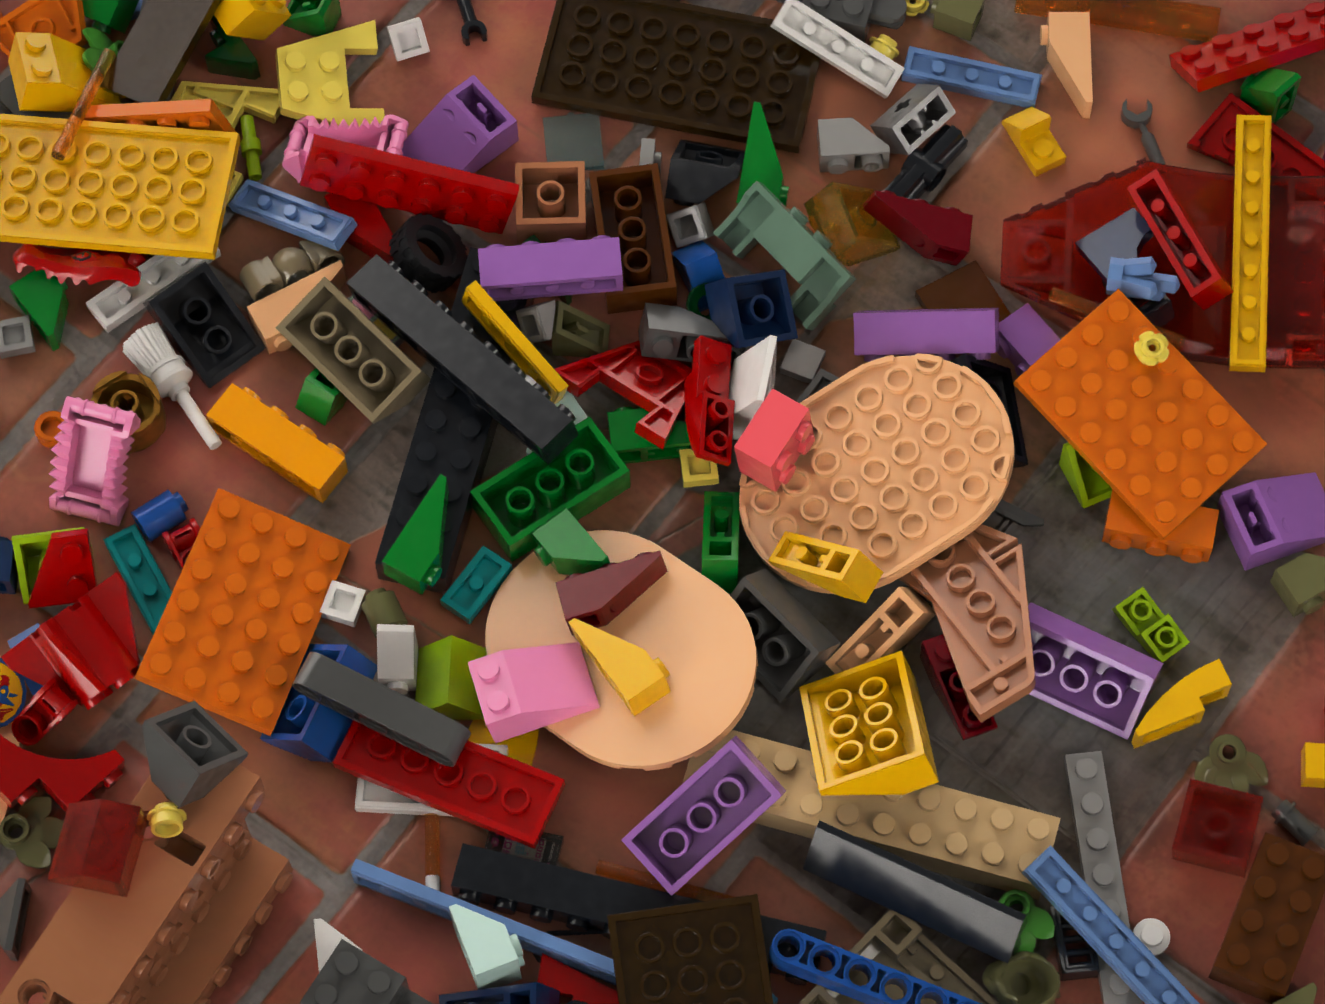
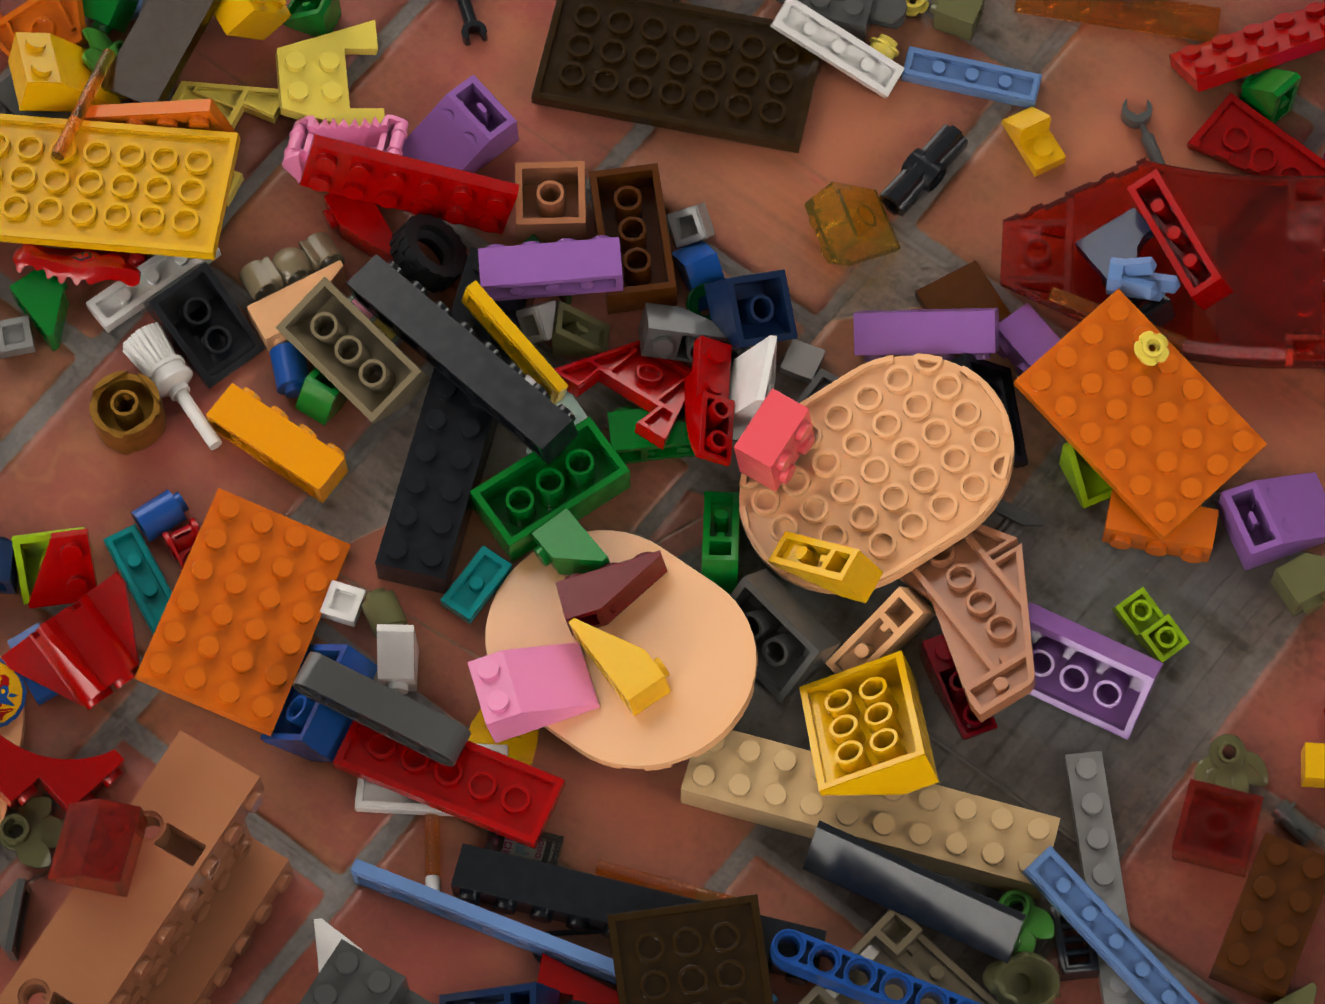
(46, 710): red piece -> none
(47, 429): orange tile -> none
(91, 460): bright pink piece -> none
(166, 820): light yellow plate -> none
(189, 753): dark grey slope -> none
(231, 55): dark green slope -> none
(251, 147): lime bar -> none
(289, 369): none -> blue brick
(292, 214): medium blue tile -> none
(408, 39): white plate -> none
(418, 550): green slope -> none
(445, 678): lime slope -> none
(488, 948): light aqua slope -> none
(574, 139): clear light blue piece -> none
(648, 153): light grey plate -> none
(697, 470): light yellow plate -> none
(700, 171): black slope -> none
(703, 815): medium lavender brick -> none
(761, 159): green slope -> none
(796, 248): sand green bracket -> none
(849, 146): light grey slope -> none
(913, 118): flat silver brick -> none
(926, 228): dark red slope -> none
(1070, 55): light nougat slope -> none
(1153, 935): white plate -> none
(1183, 703): yellow slope -> none
(1250, 243): yellow tile -> none

